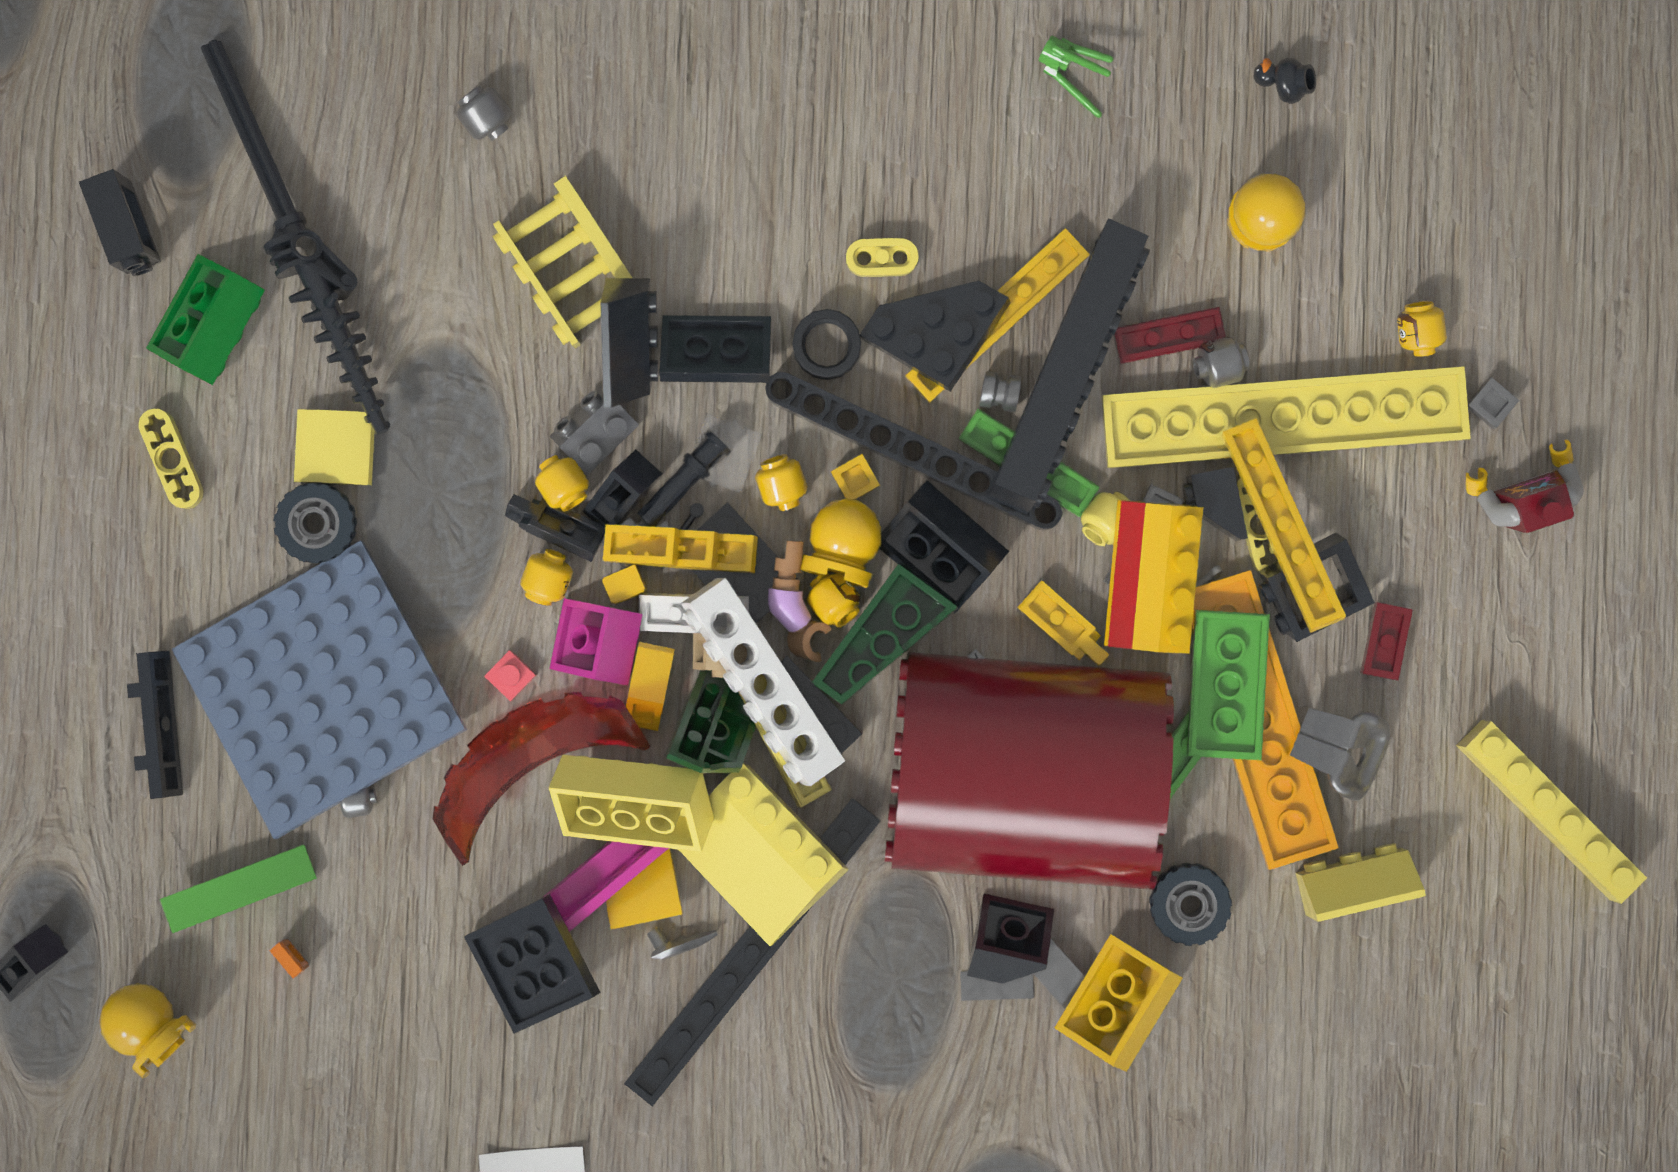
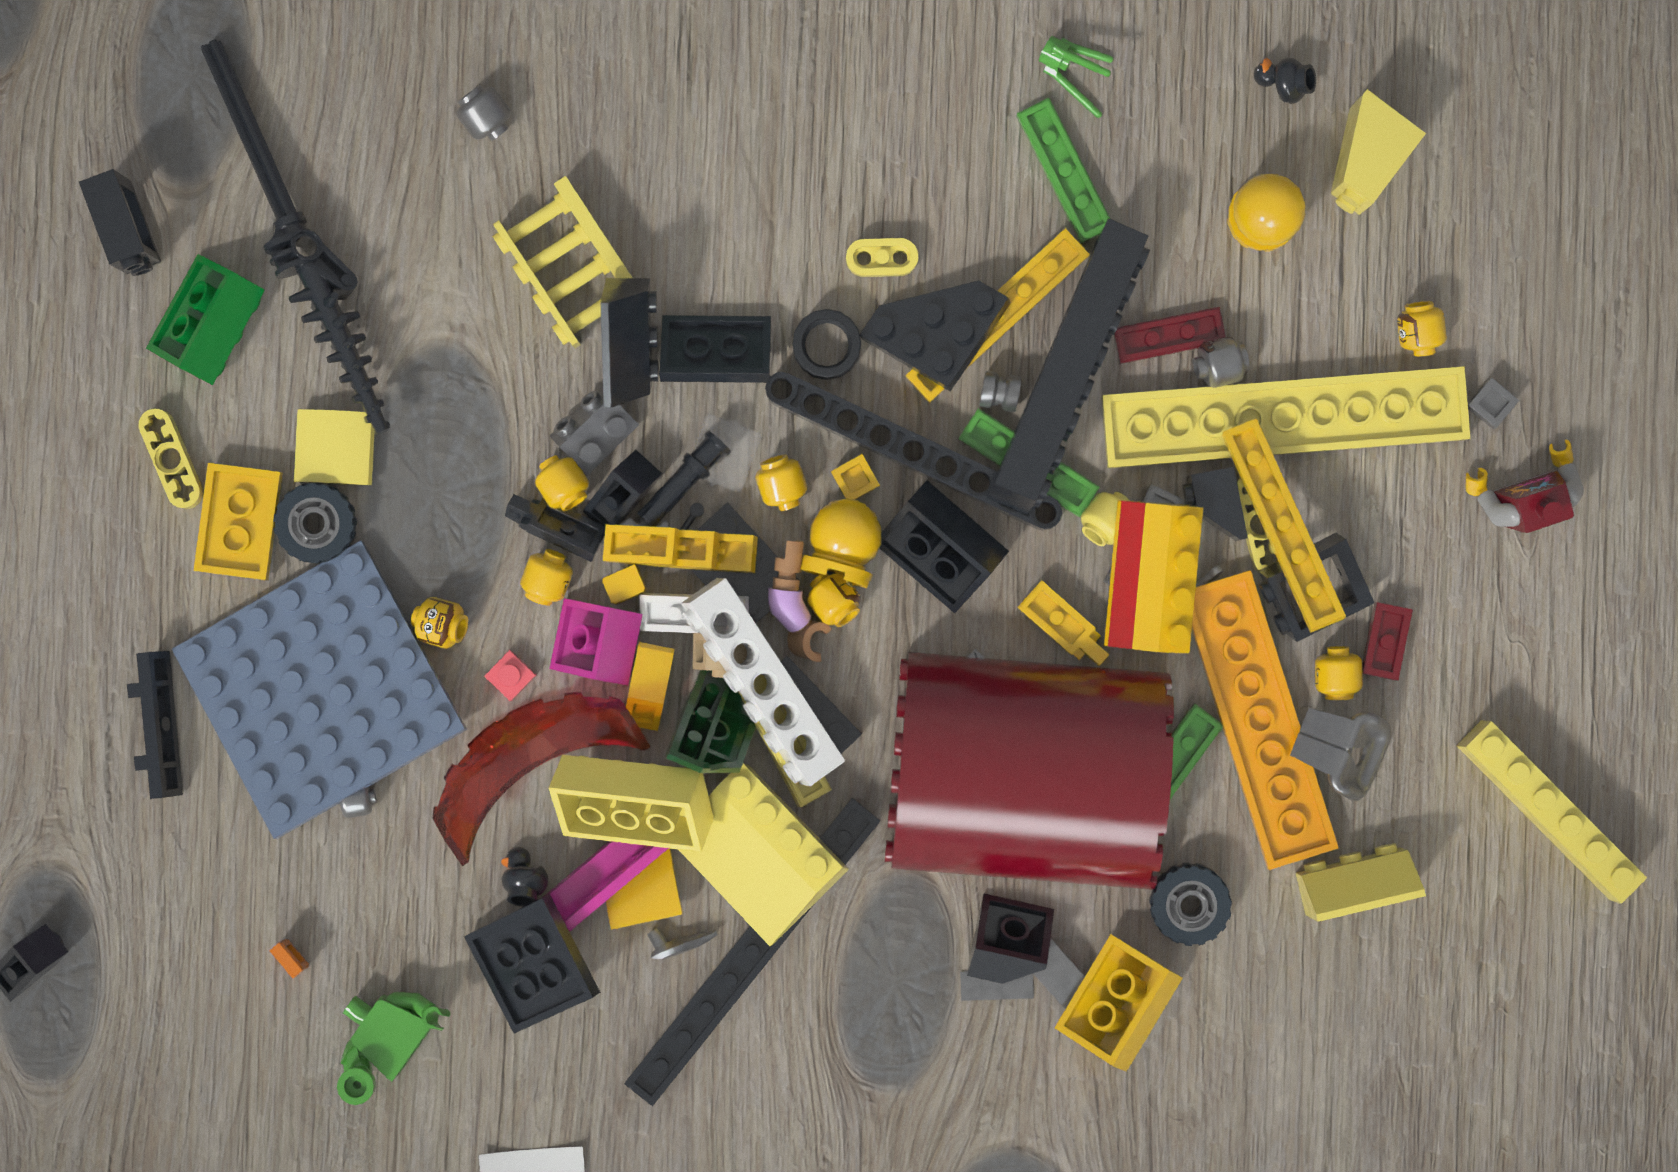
(142, 1024): yellow tile -> none
(237, 521): none -> yellow plate
(237, 889): bright green slope -> none
(385, 1038): none -> bright green torso
(439, 622): none -> yellow head
(520, 880): none -> black animal
(887, 628): dark green wedge -> none
(1064, 169): none -> bright green tile
(1228, 685): bright green tile -> none
(1338, 673): none -> yellow head
(1371, 152): none -> light yellow slope

